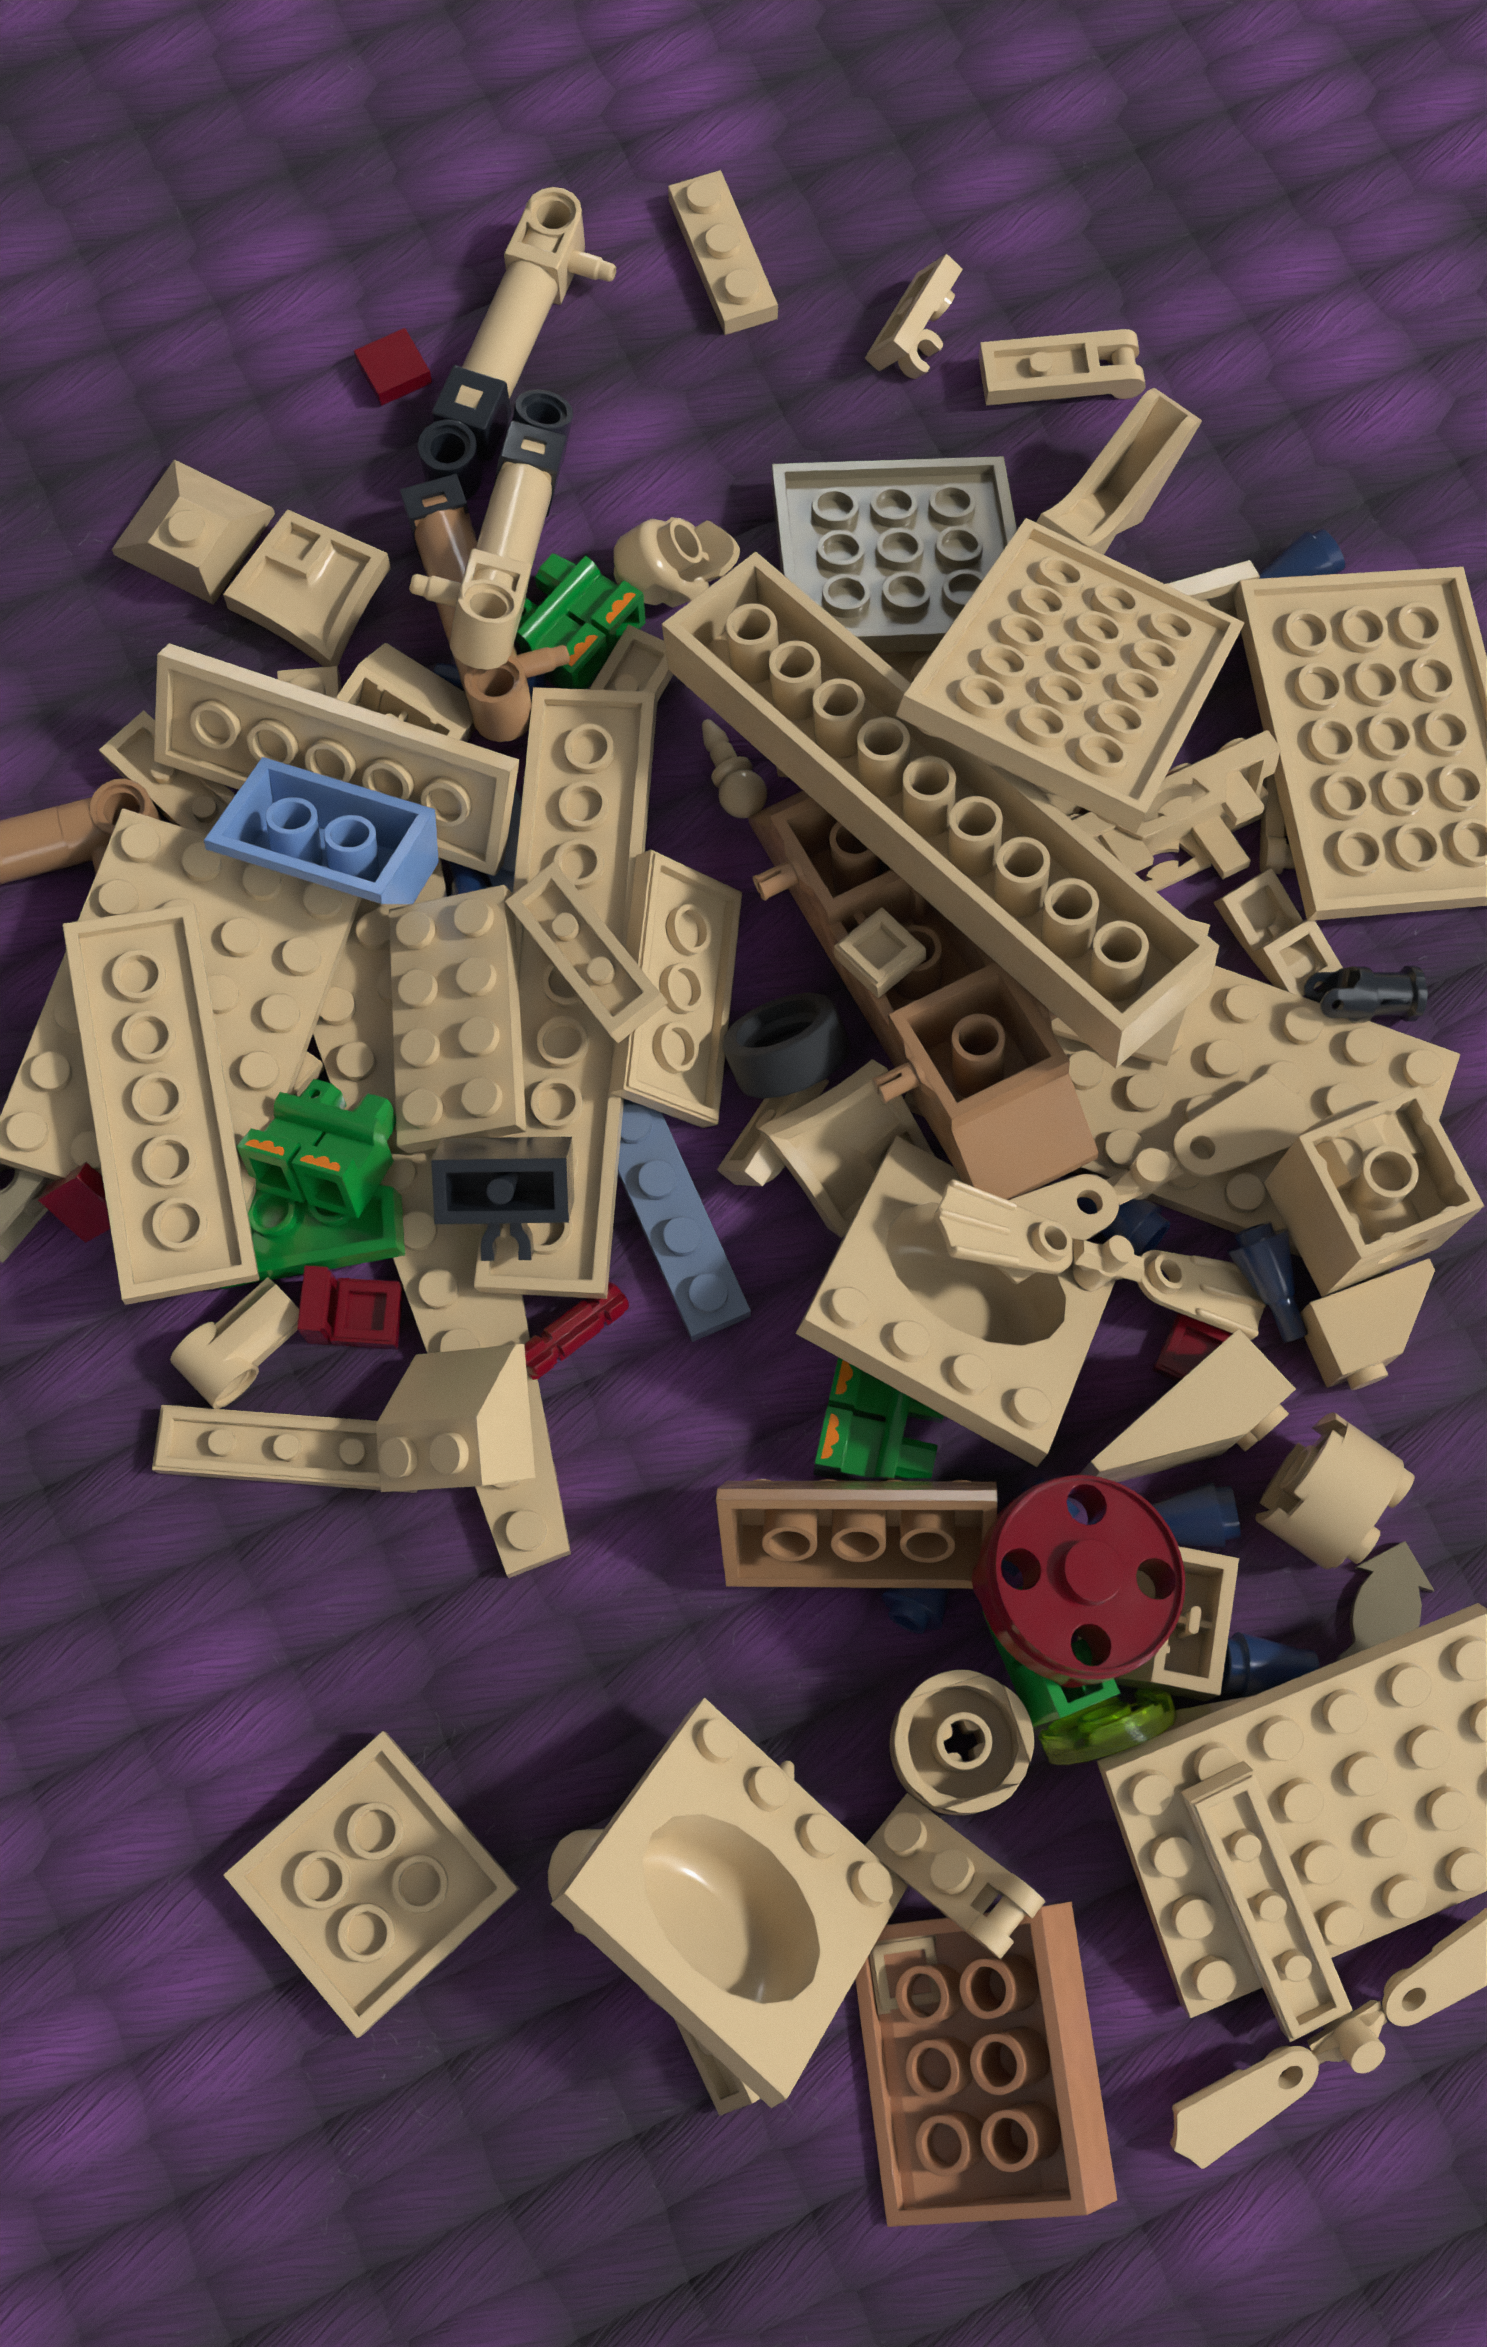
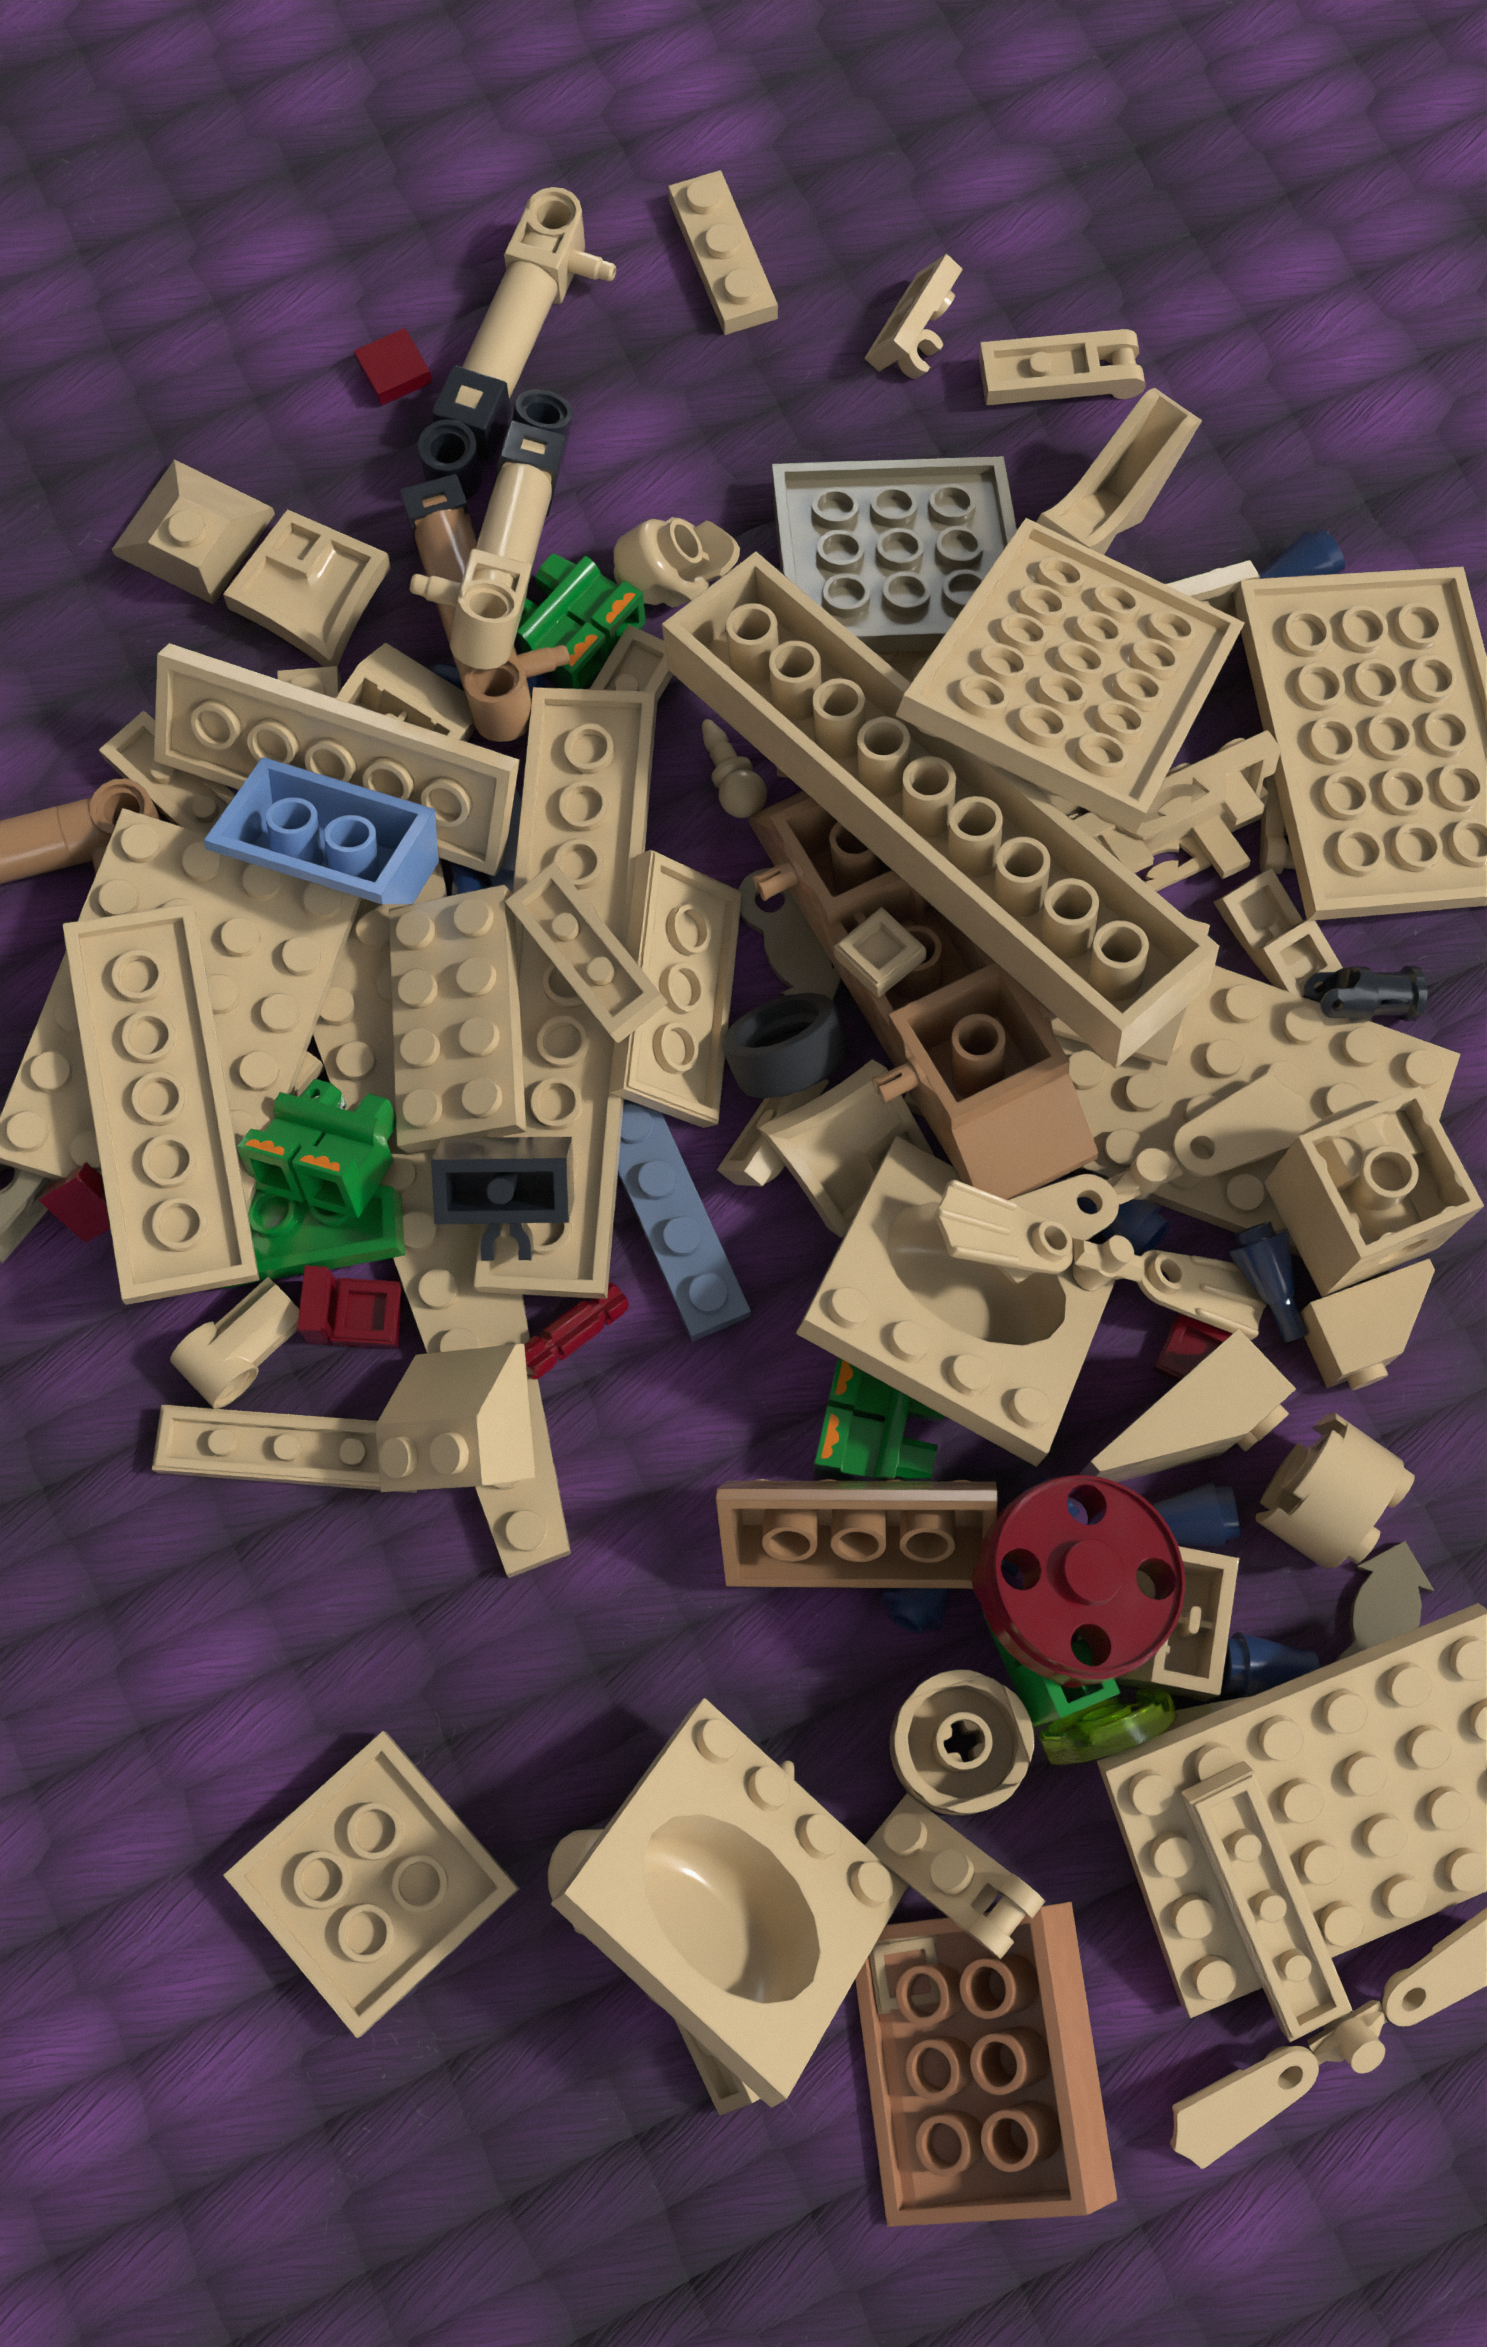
(789, 944): none -> dark tan brick

